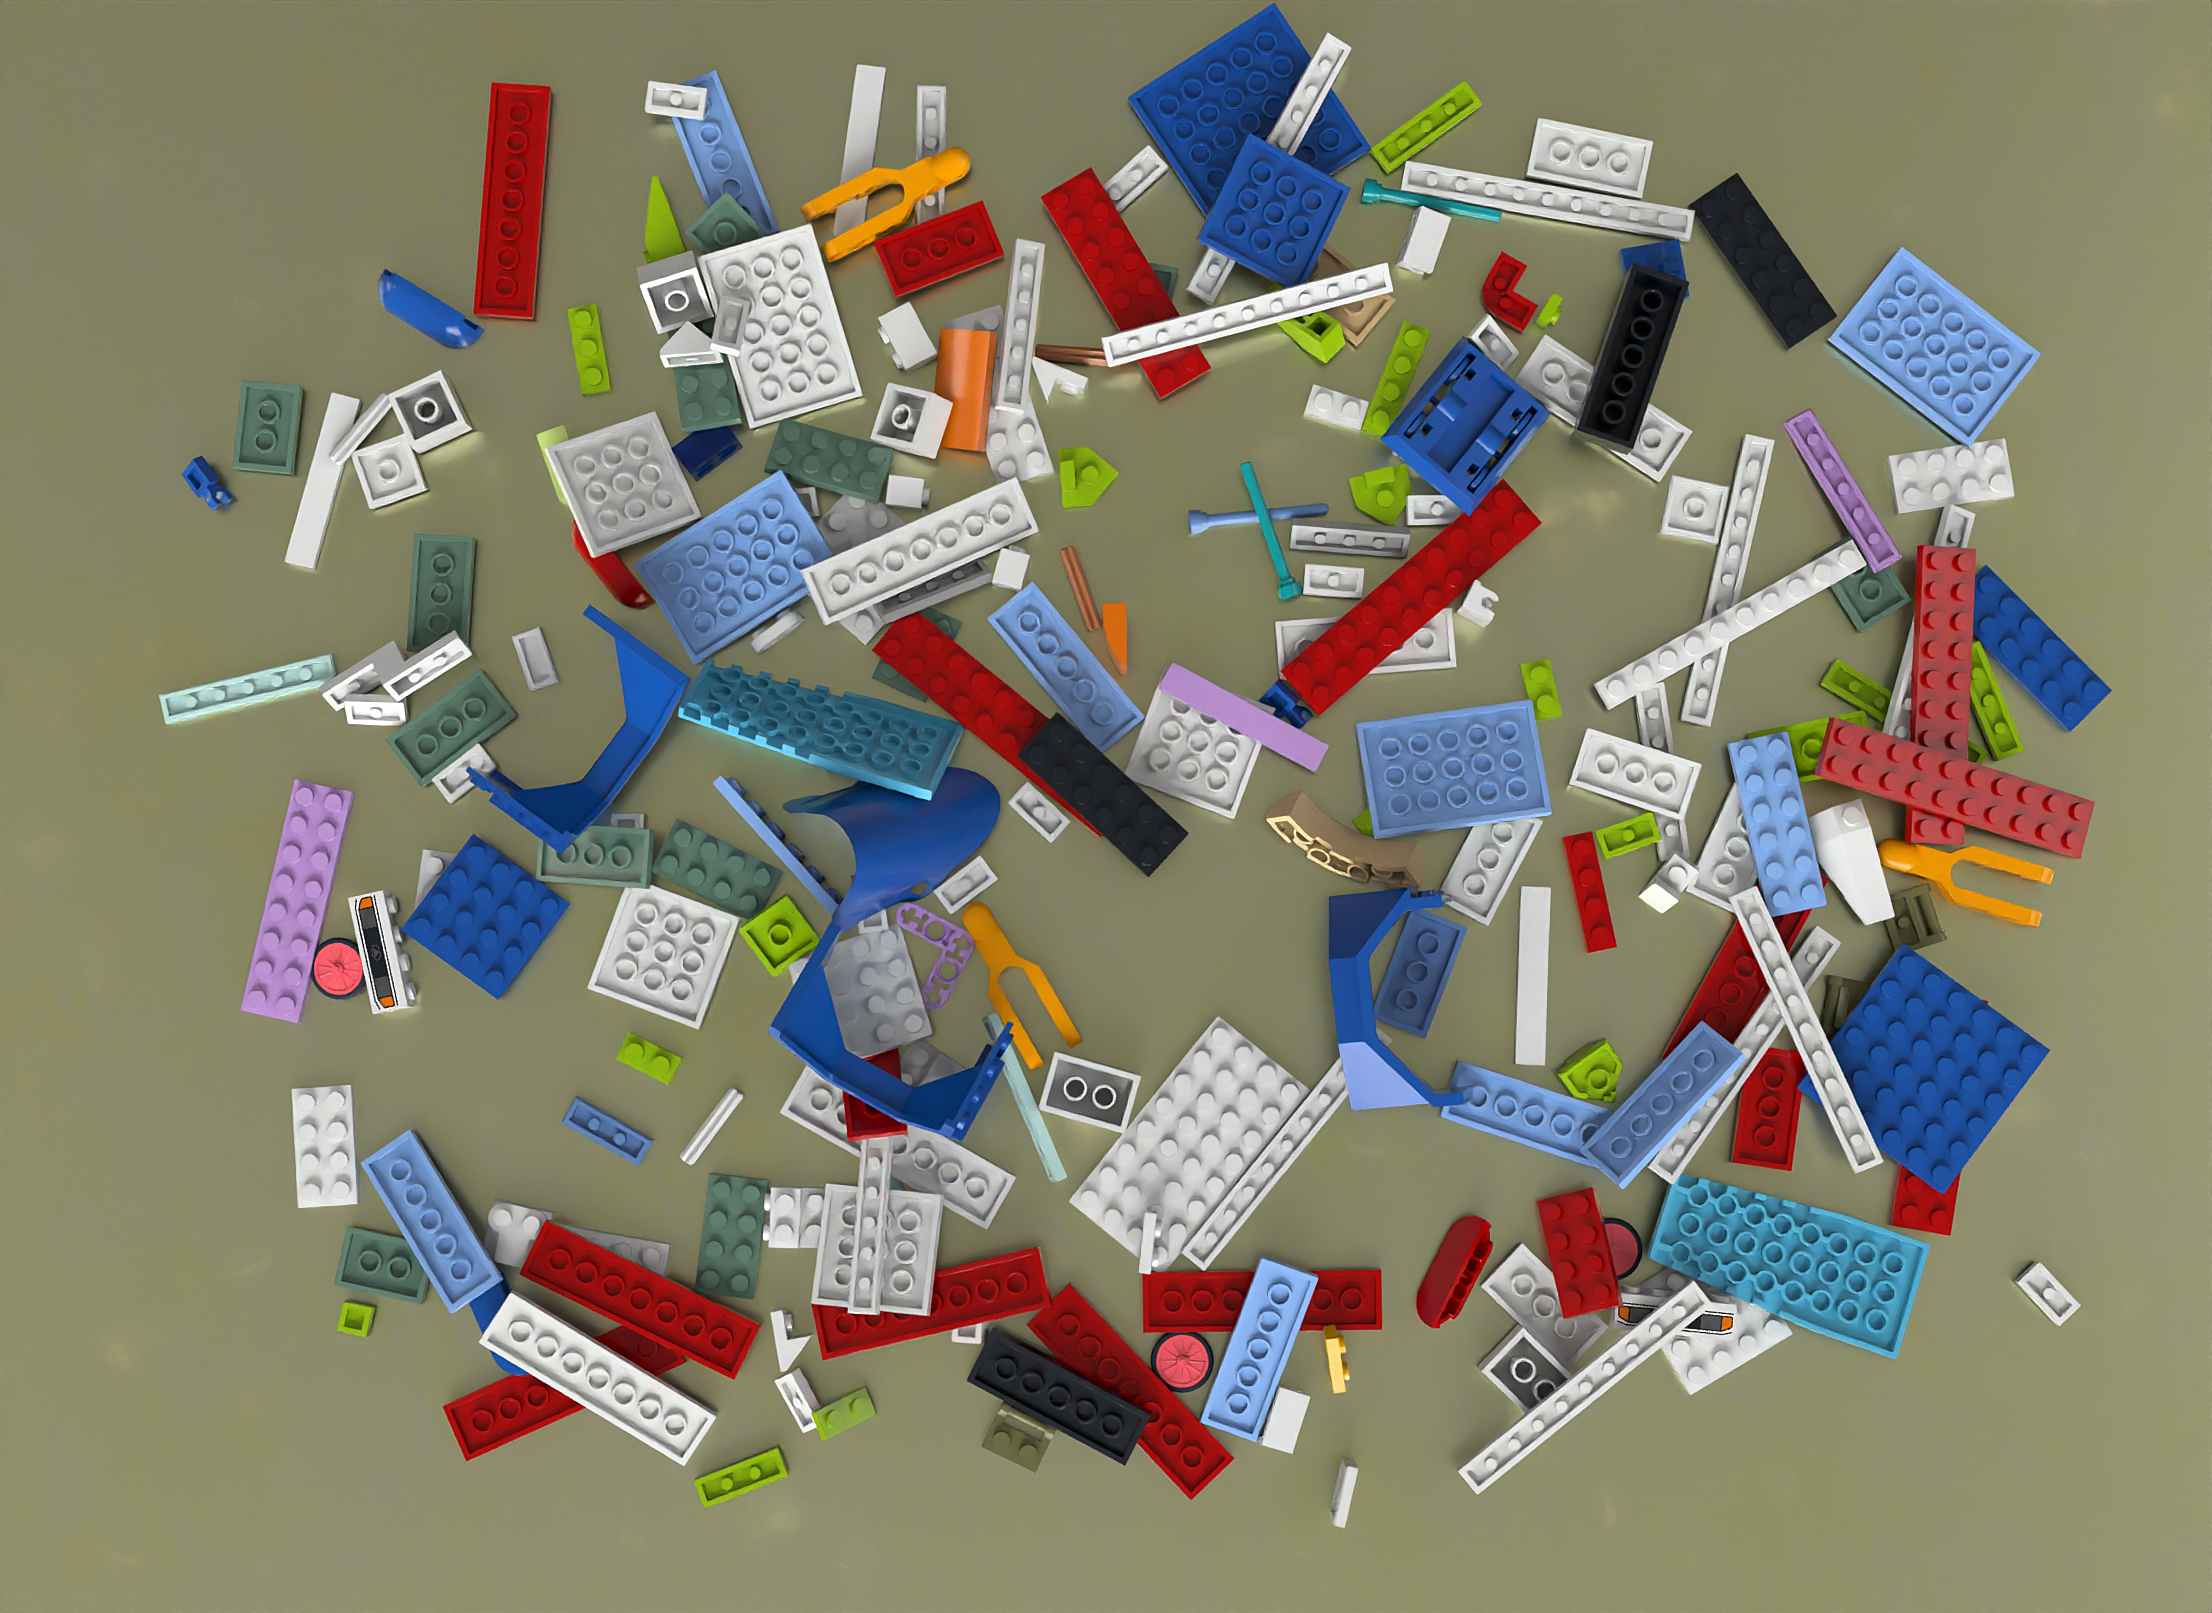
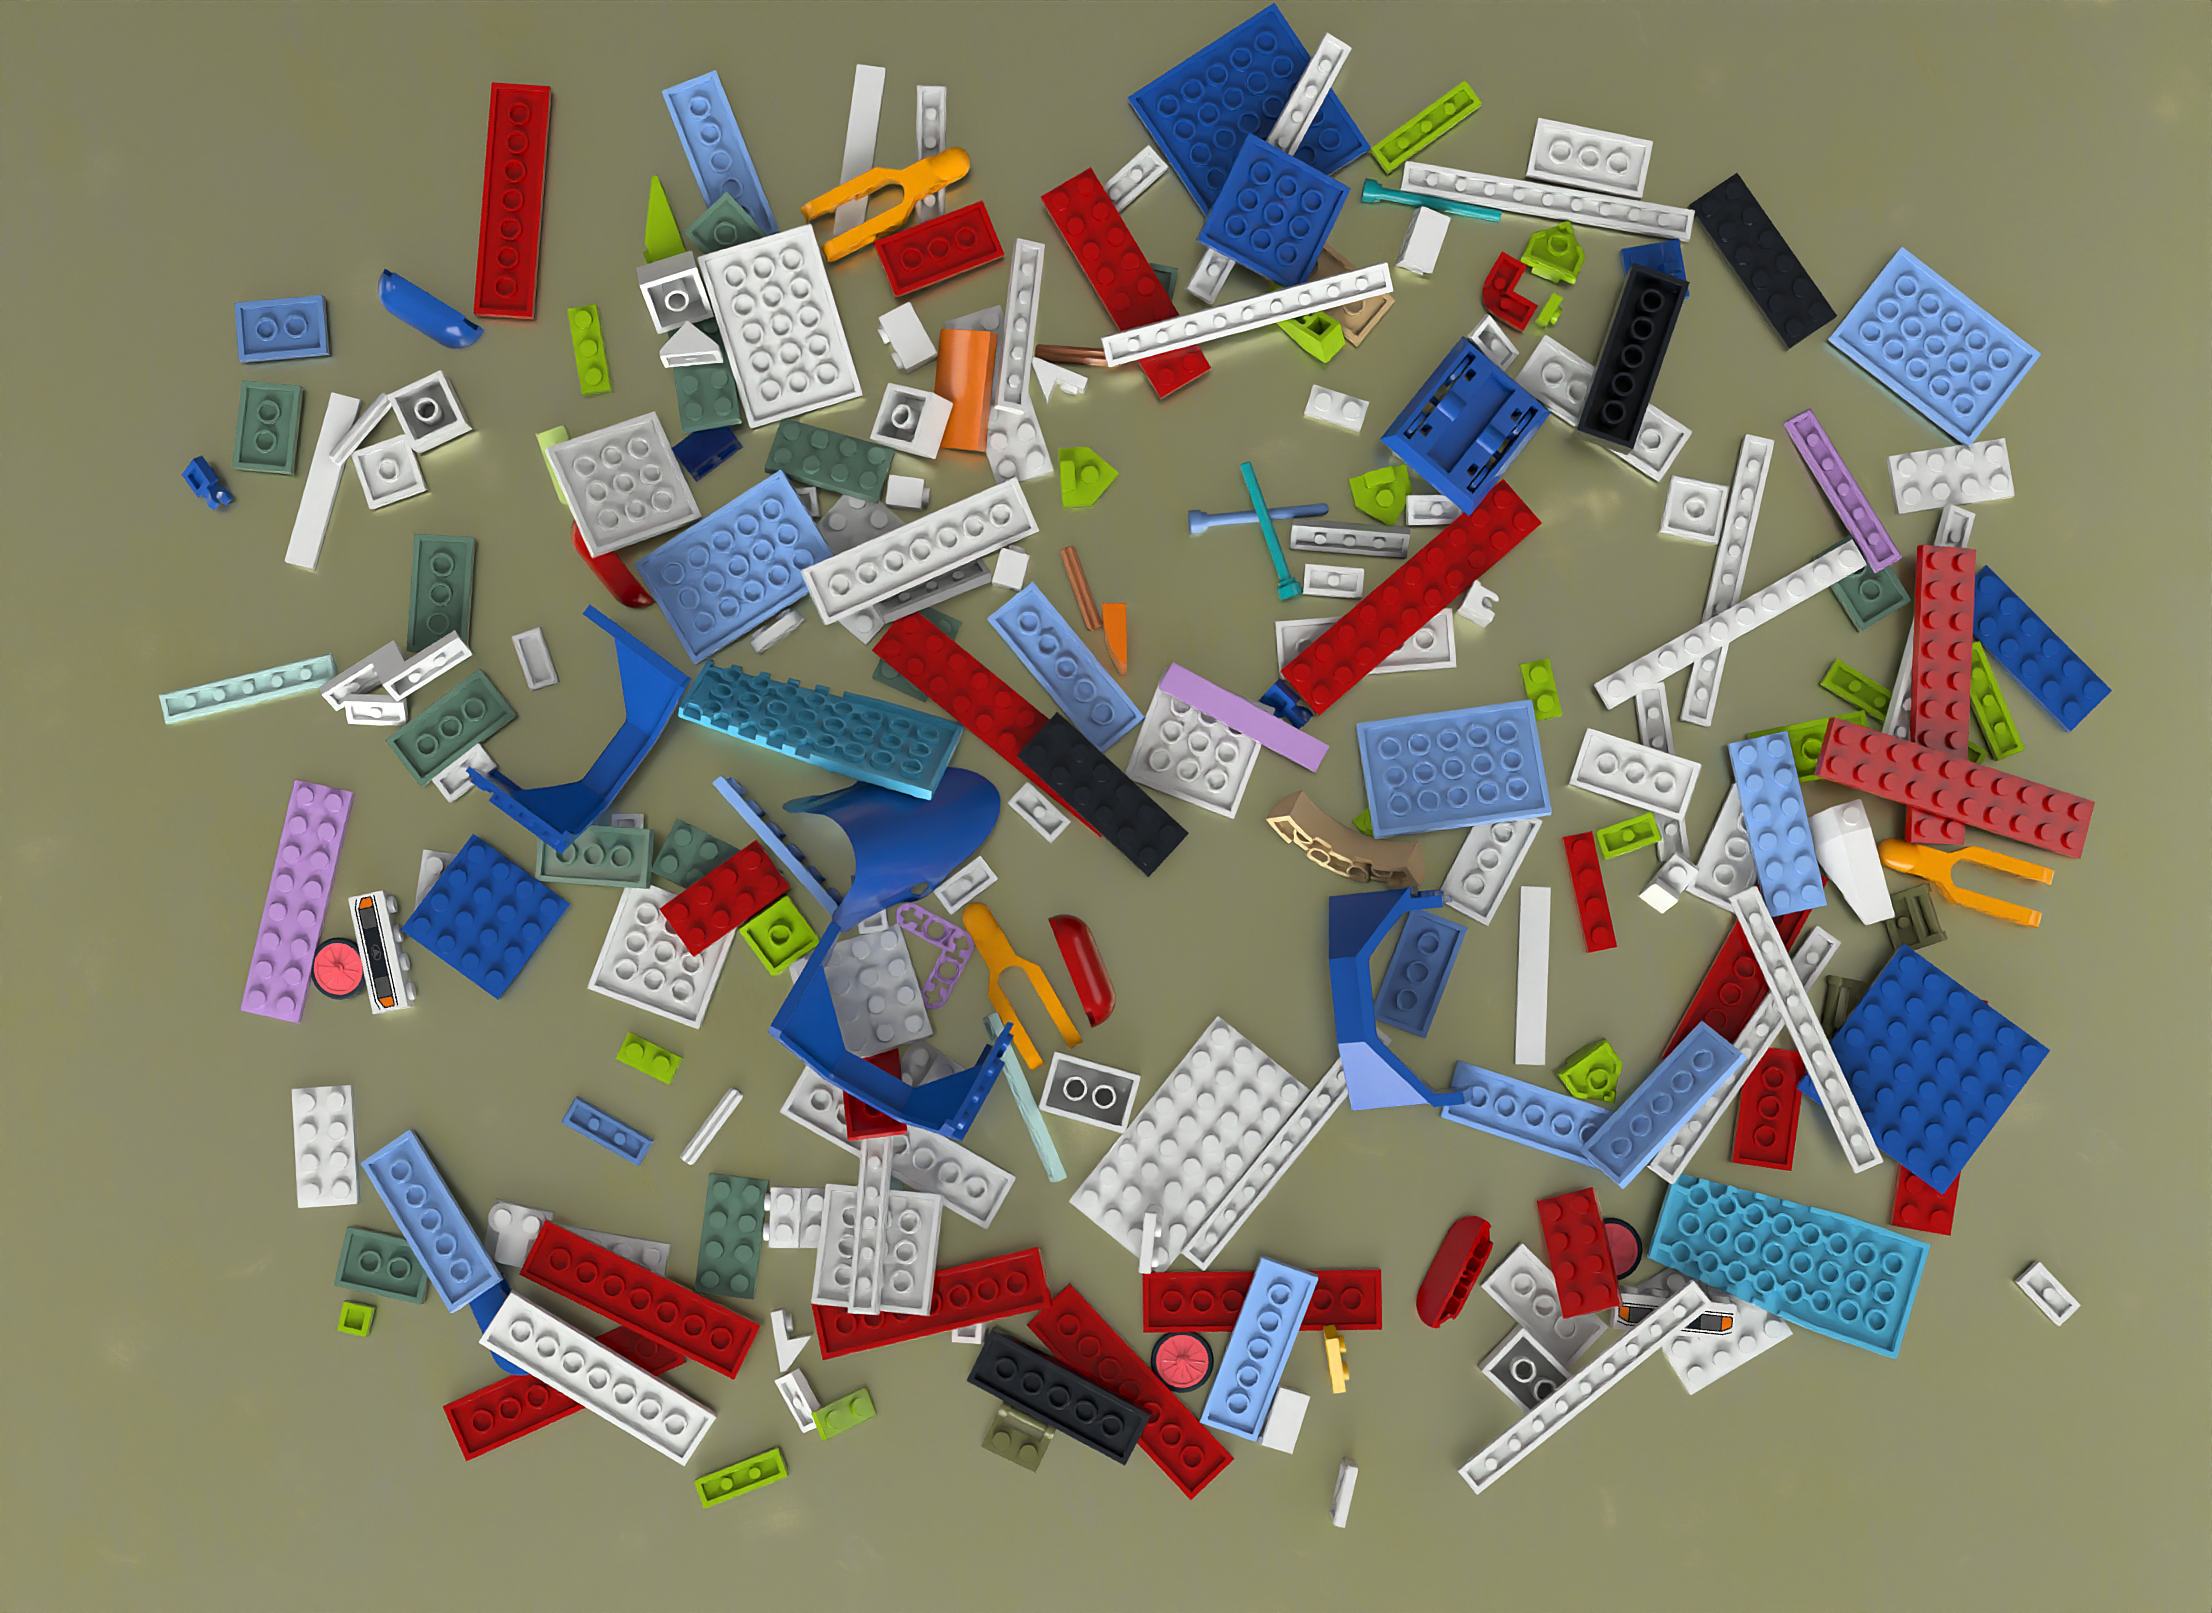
(281, 328): none -> medium blue plate
(676, 100): white plate -> none
(725, 898): none -> red plate
(729, 325): white plate -> none
(1085, 967): none -> red brick
(1396, 379): lime plate -> none
(1554, 253): none -> lime plate

